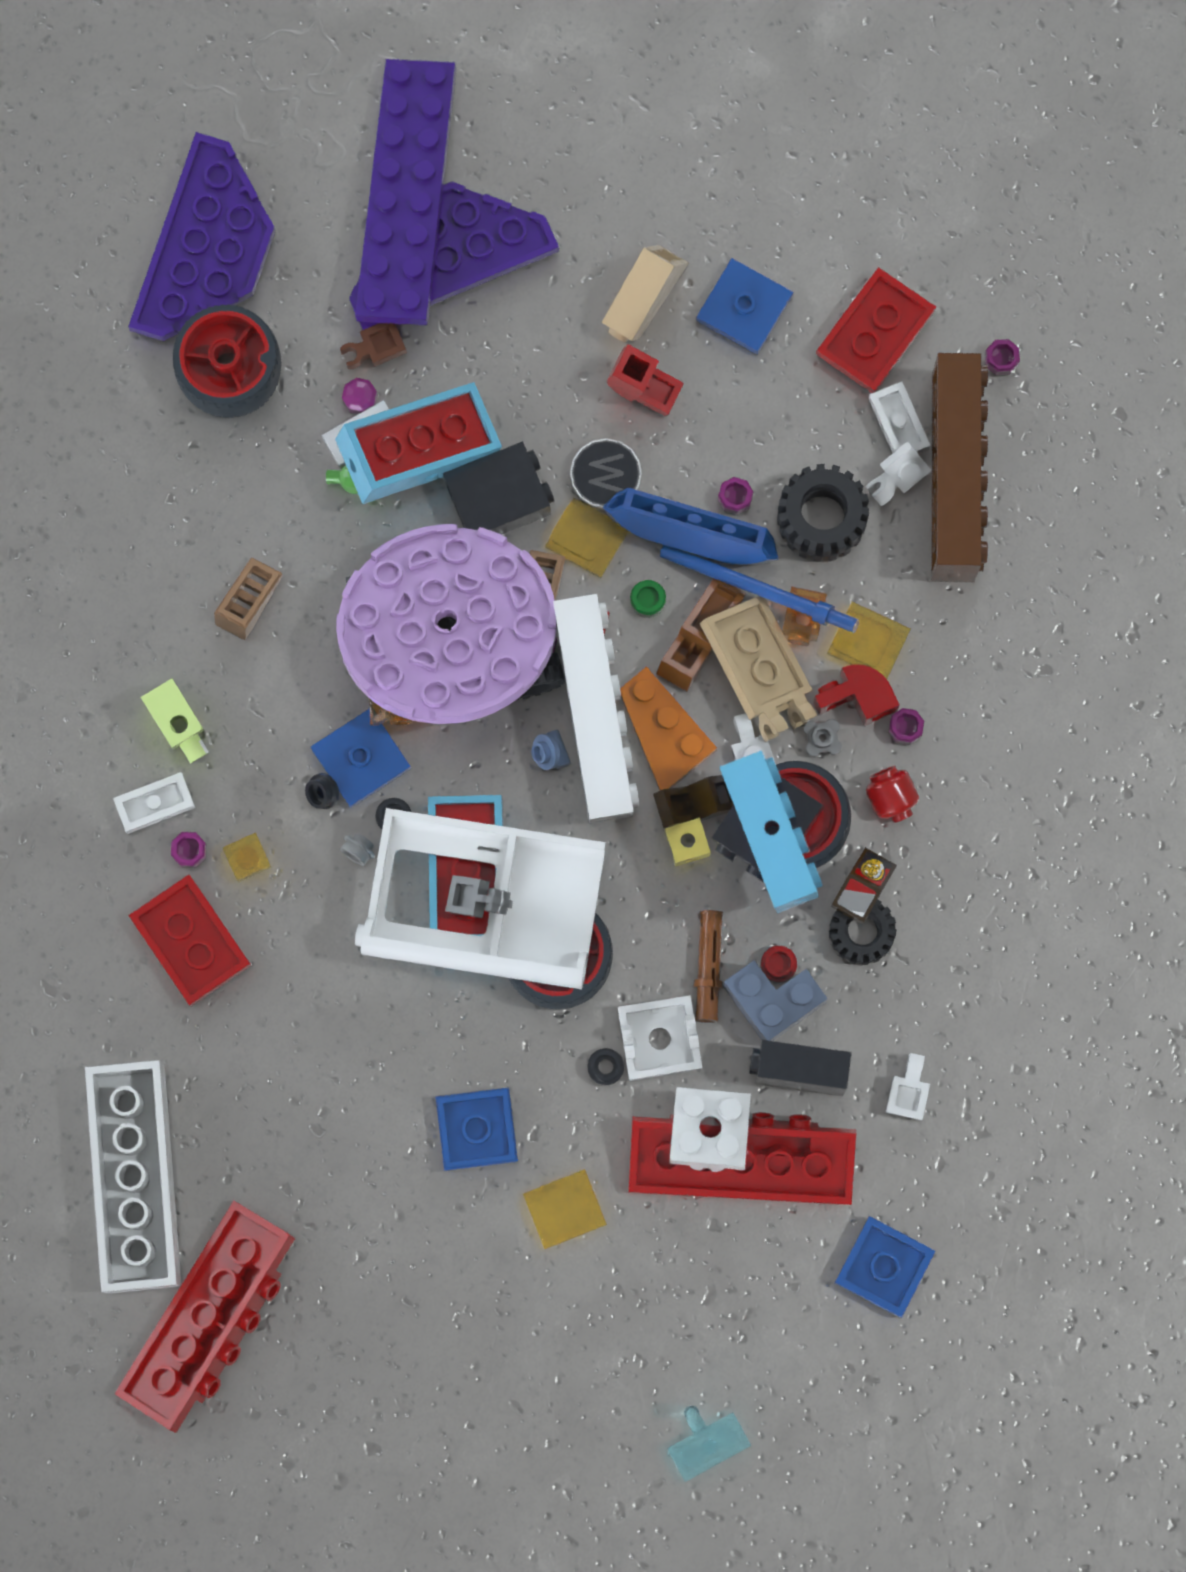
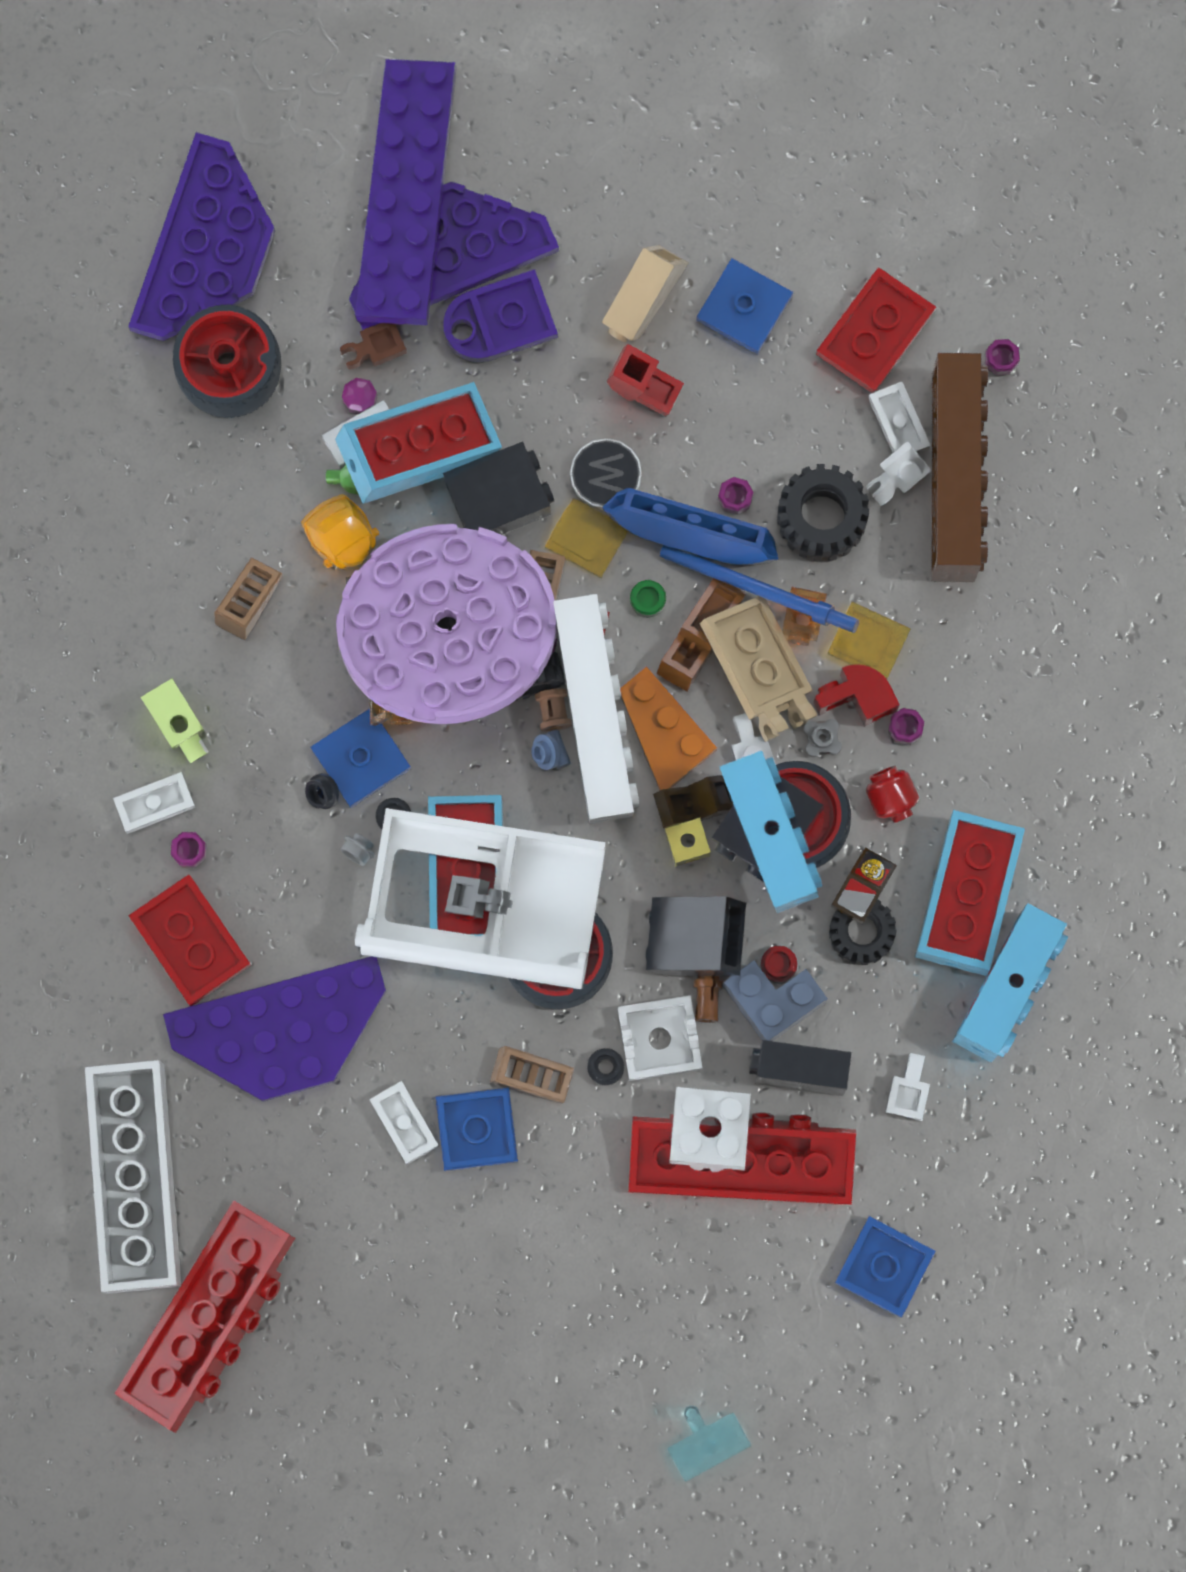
(246, 857): clear yellow plate -> none
(283, 1032): none -> dark purple plate
(340, 532): none -> light orange helmet
(404, 1122): none -> white plate
(503, 318): none -> dark purple plate
(506, 1053): none -> medium nougat slope
(553, 710): none -> nougat bush
(564, 1209): clear yellow piece -> none
(696, 936): none -> brick
(969, 893): none -> red brick
(1022, 962): none -> medium azure brick

